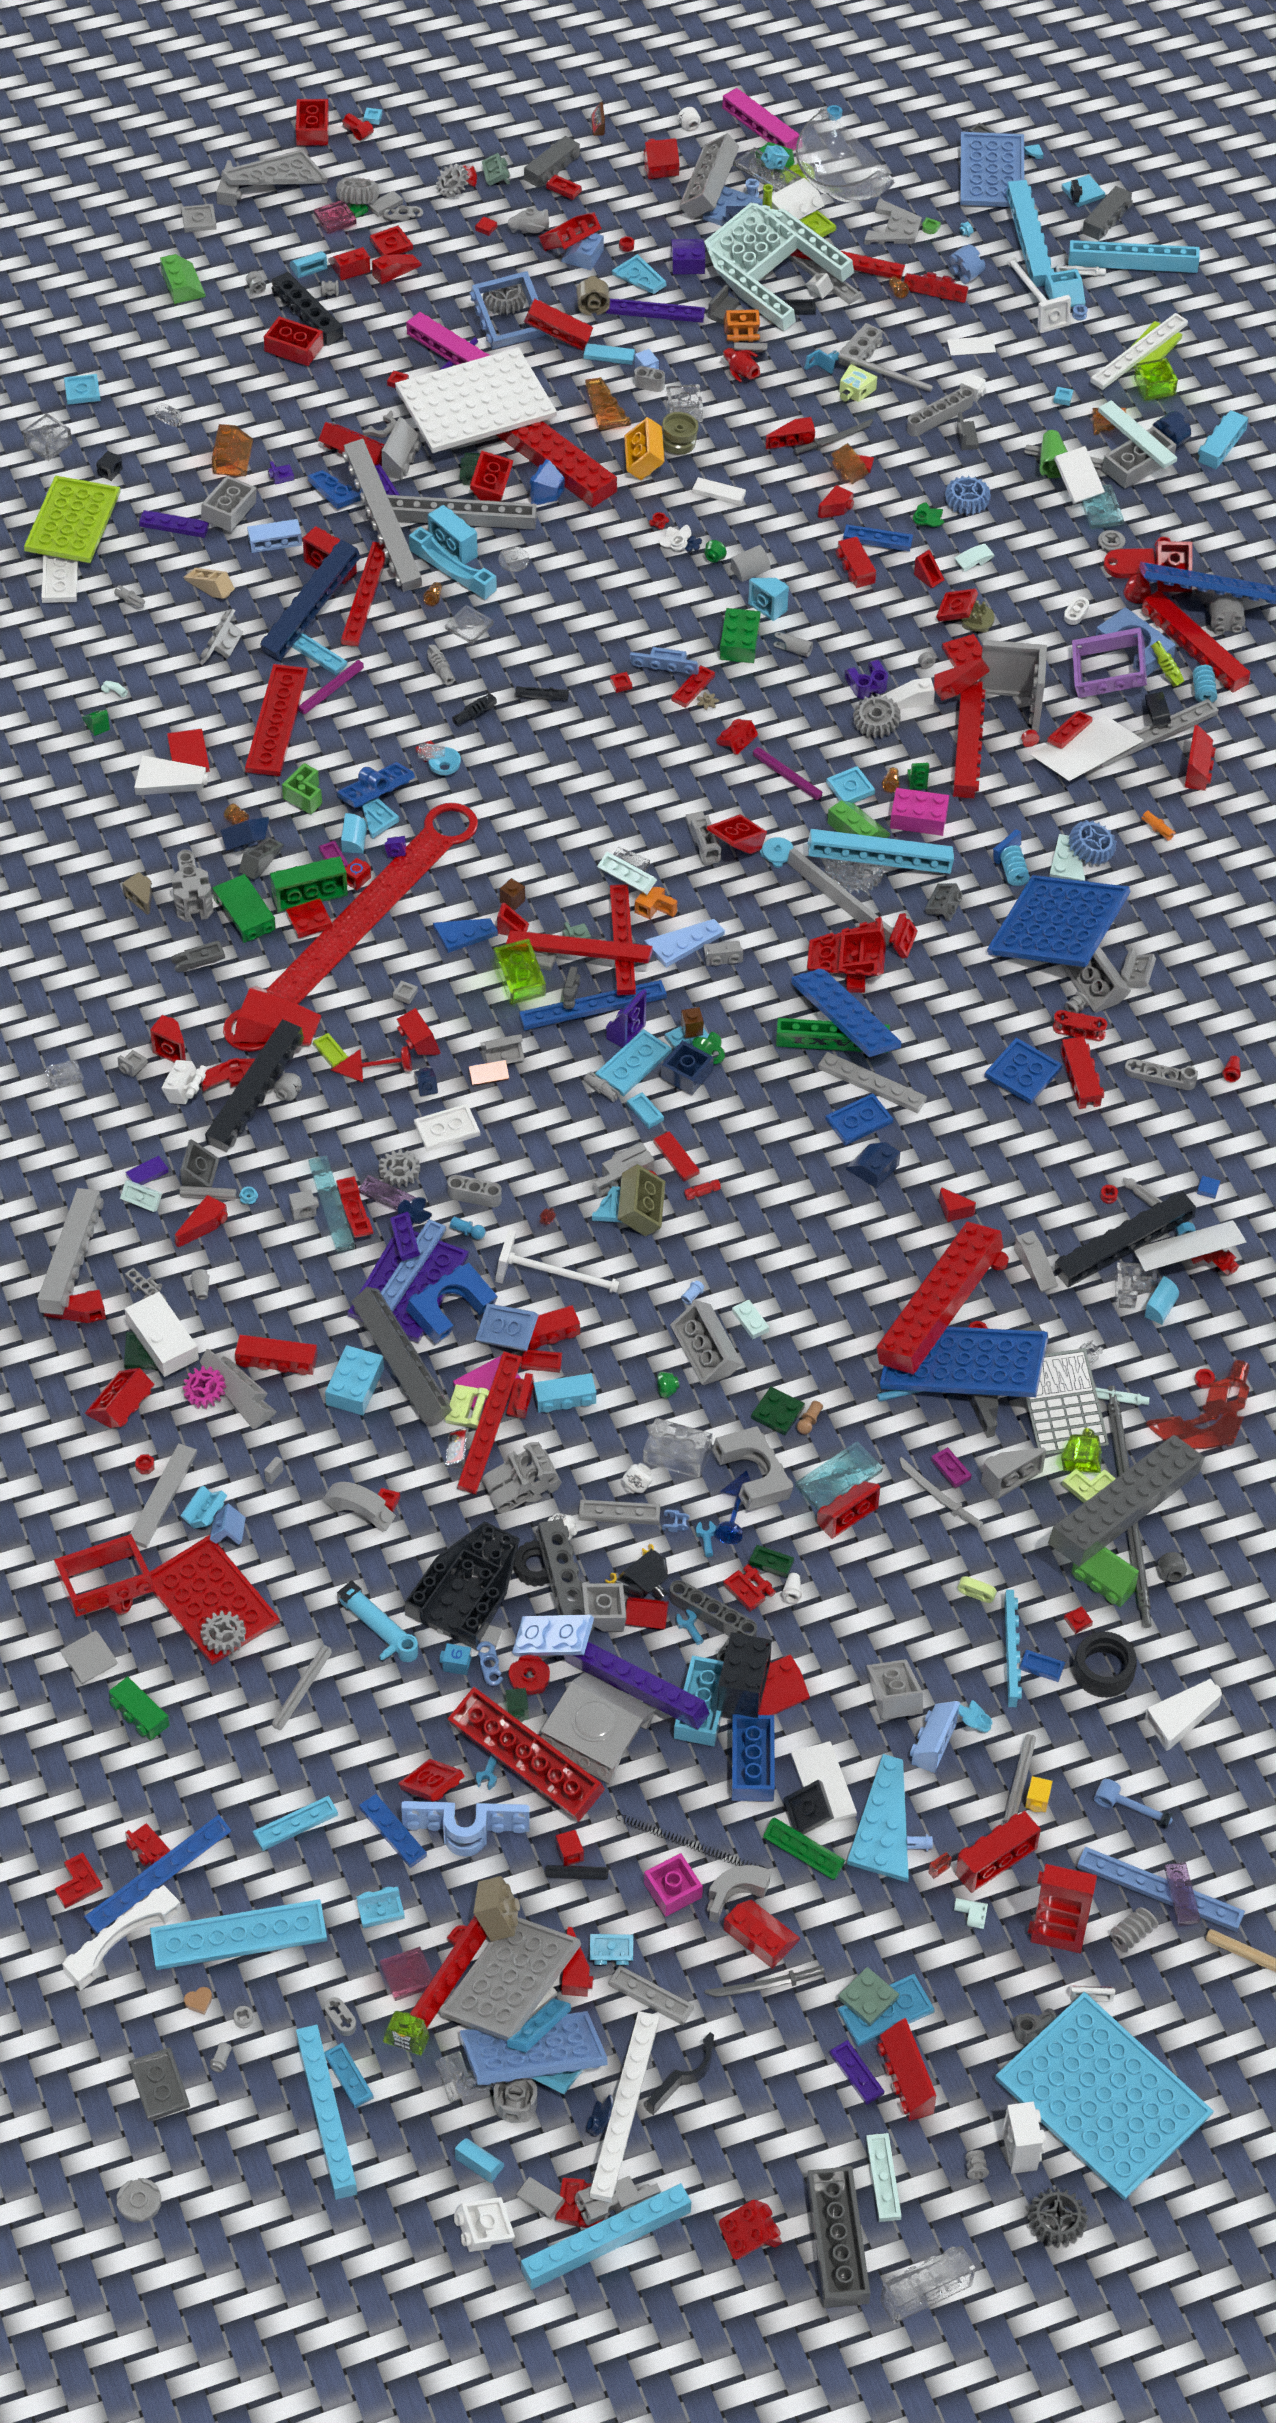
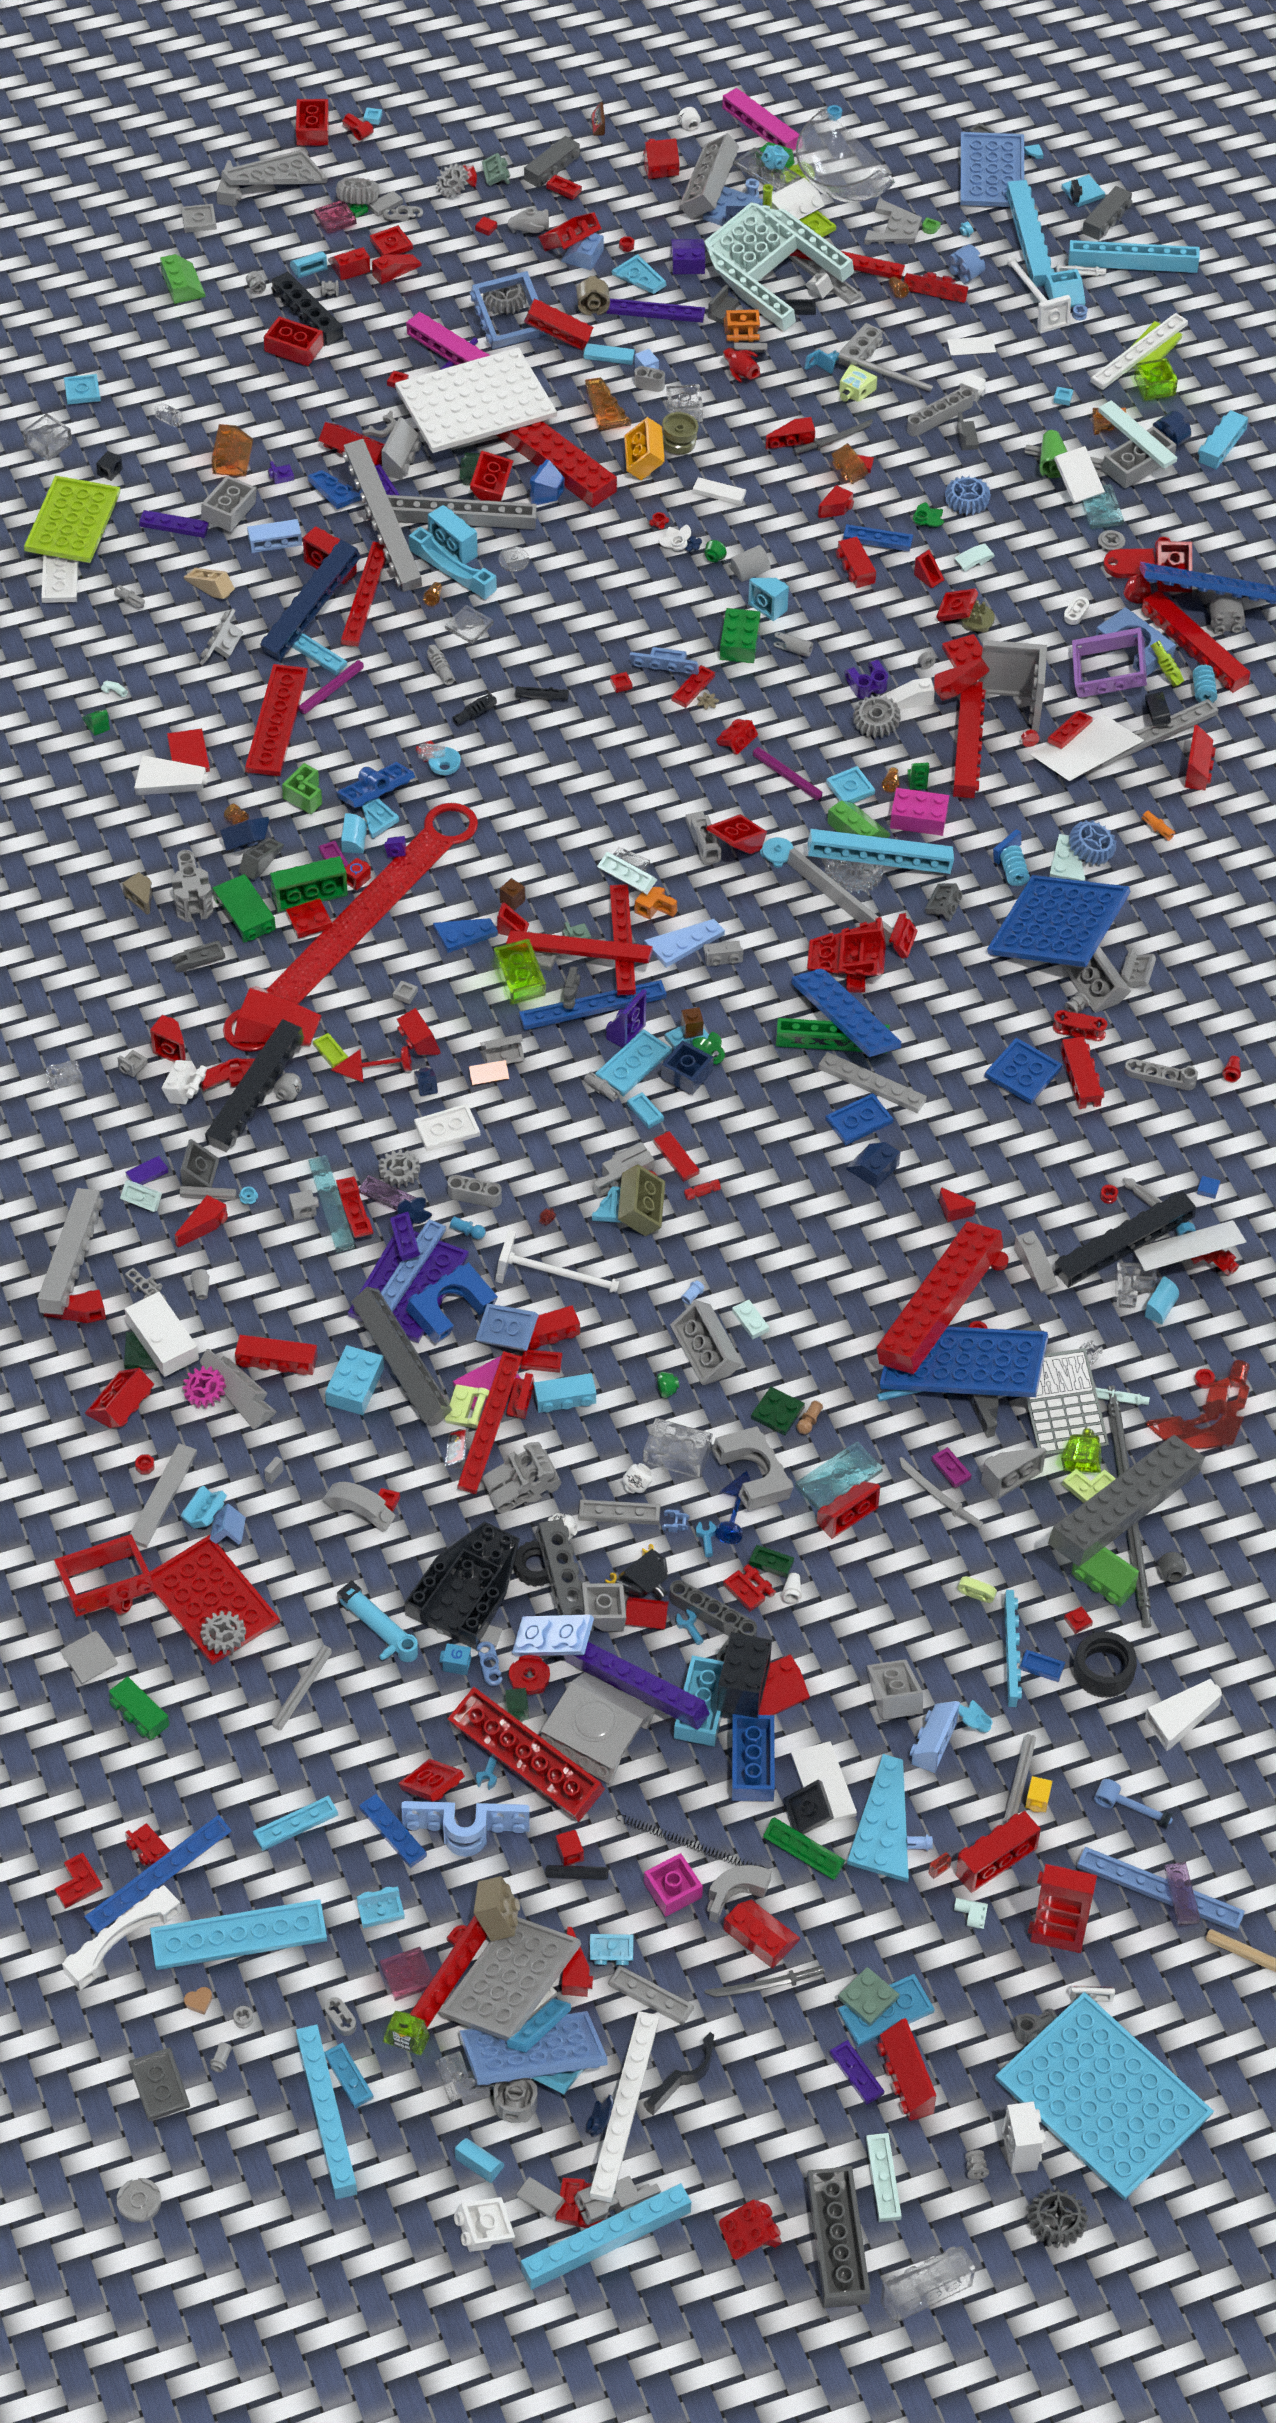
(1133, 1928): light grey piece -> none

